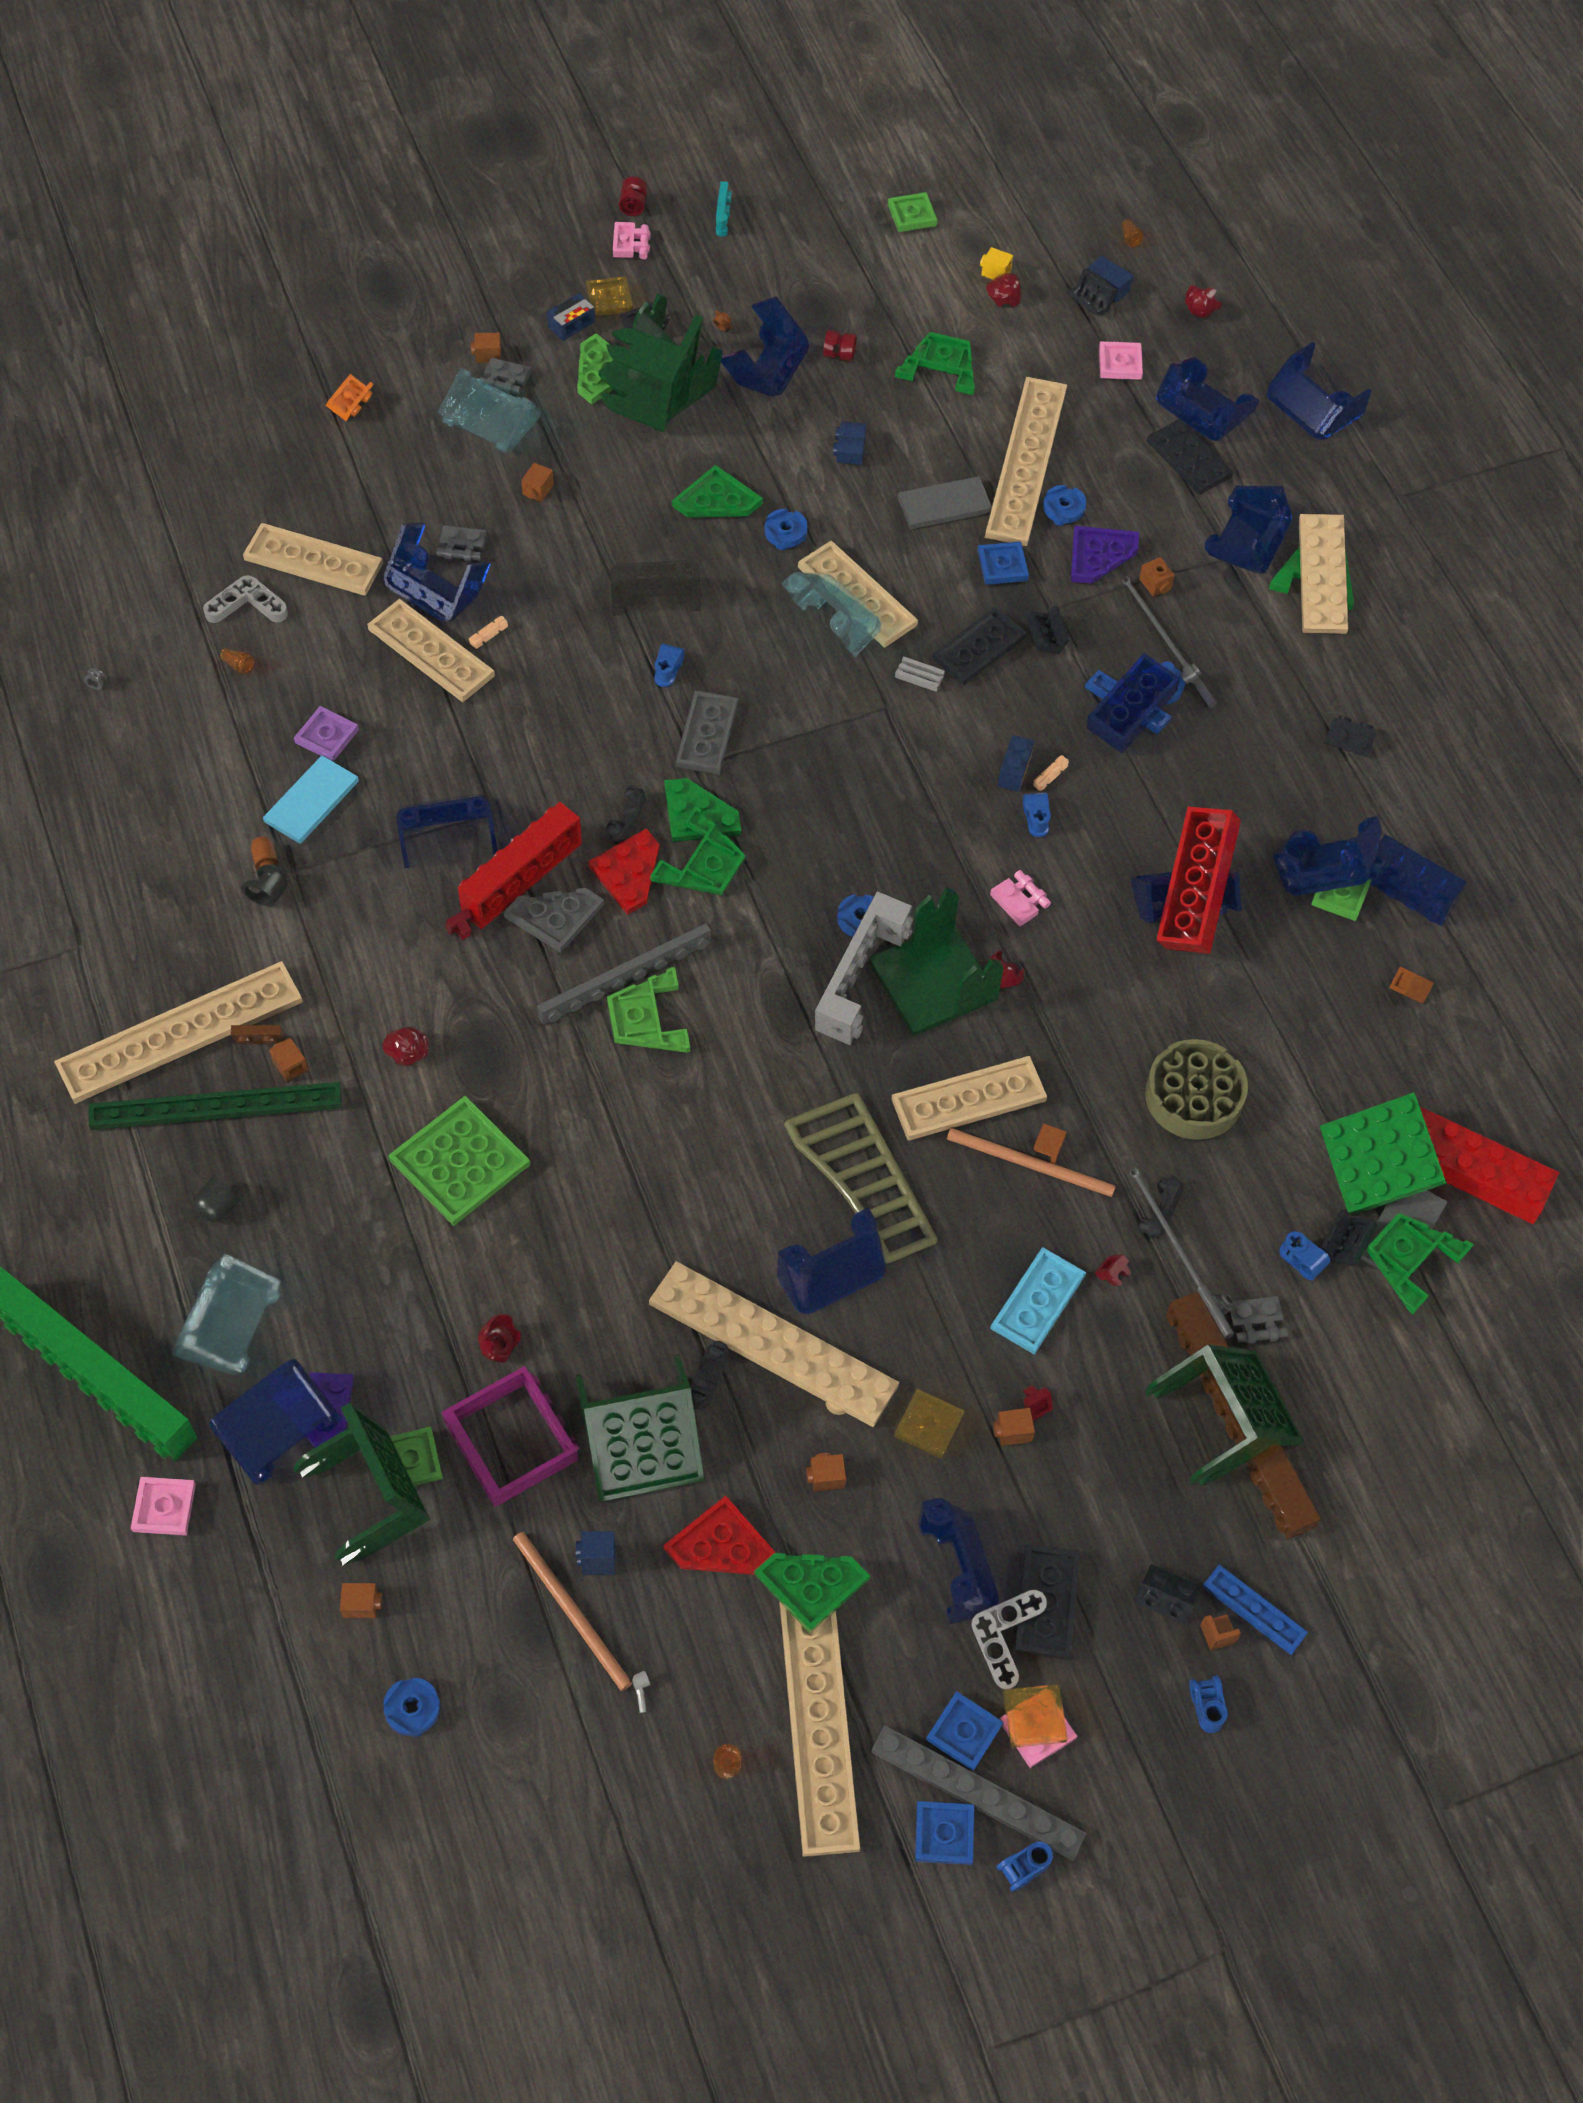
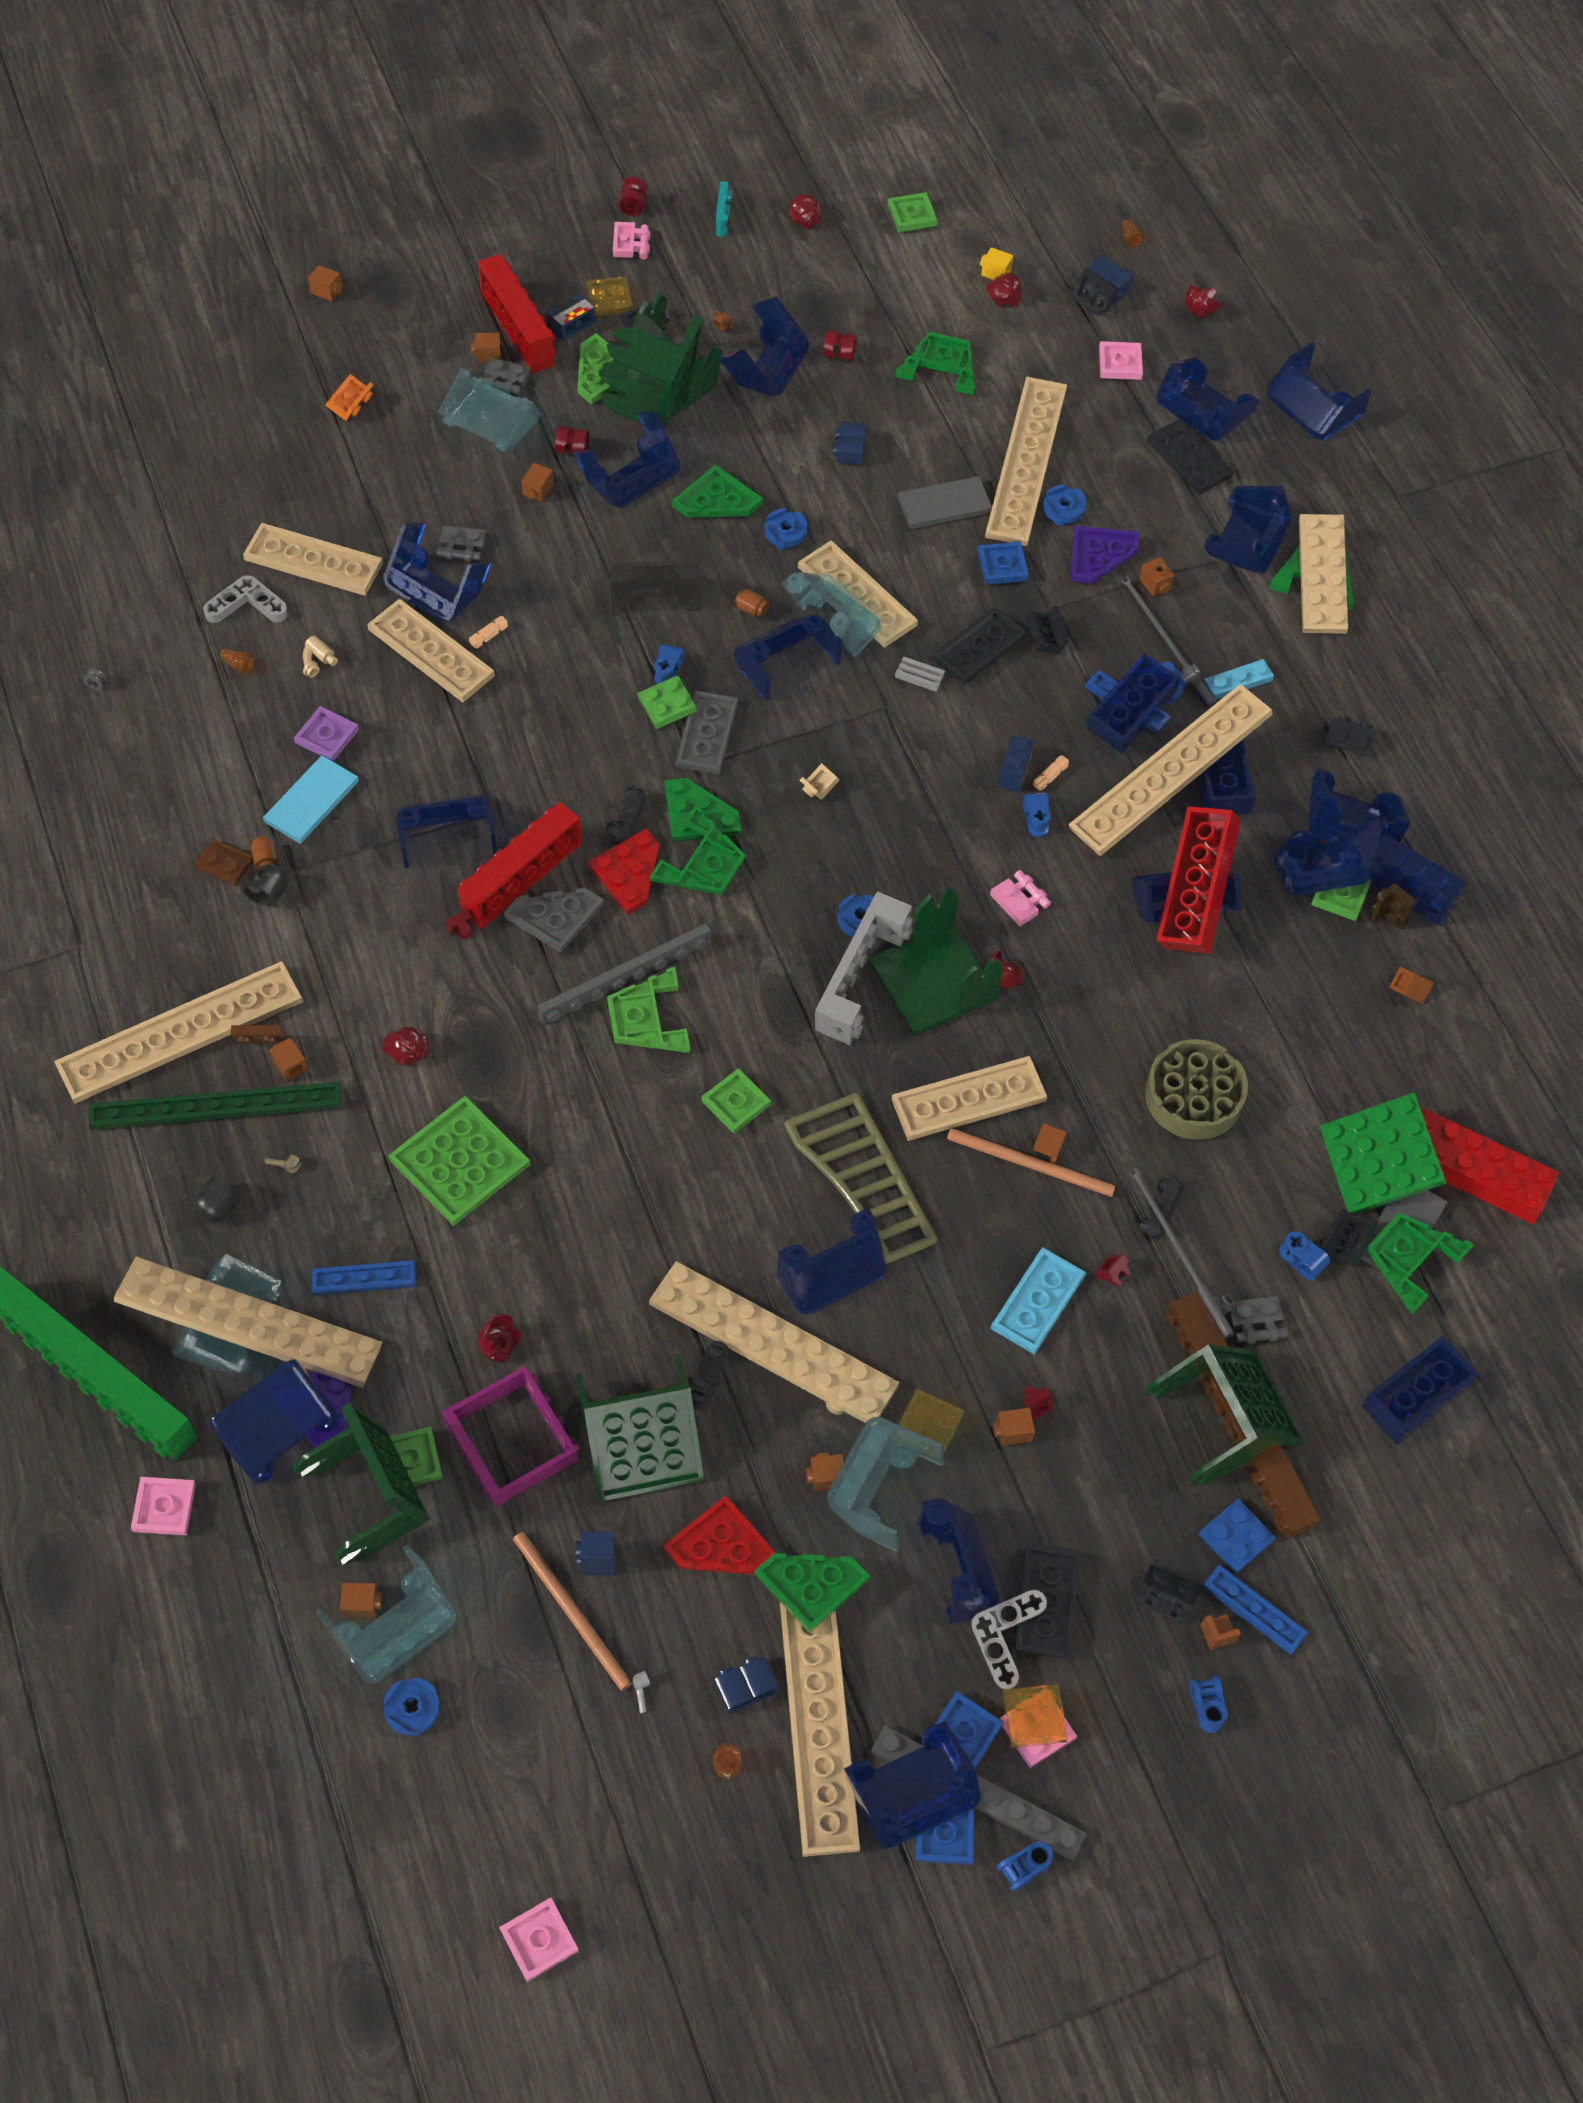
(223, 862): none -> reddish brown plate
(248, 1321): none -> tan plate
(290, 1165): none -> dark tan hand
(321, 651): none -> tan plant
(325, 283): none -> dark orange brick
(364, 1278): none -> blue tile
(399, 1631): none -> clear light blue windscreen
(516, 313): none -> red brick
(539, 1939): none -> bright pink plate
(571, 440): none -> dark red wheel
(653, 467): none -> clear blue windscreen
(667, 702): none -> bright green plate
(736, 1101): none -> bright green plate
(746, 1684): none -> dark blue brick
(752, 603): none -> dark orange brick
(757, 650): none -> clear blue windscreen
(805, 211): none -> dark red hair
(819, 782): none -> tan bracket
(876, 1448): none -> clear light blue windscreen
(916, 1788): none -> clear blue windscreen
(1170, 769): none -> tan plate
(1228, 782): none -> clear blue brick
(1237, 1536): none -> blue plate
(1247, 675): none -> medium azure plate
(1338, 816): none -> clear blue windscreen
(1393, 905): none -> dark brown bracket
(1419, 1390): none -> clear blue brick

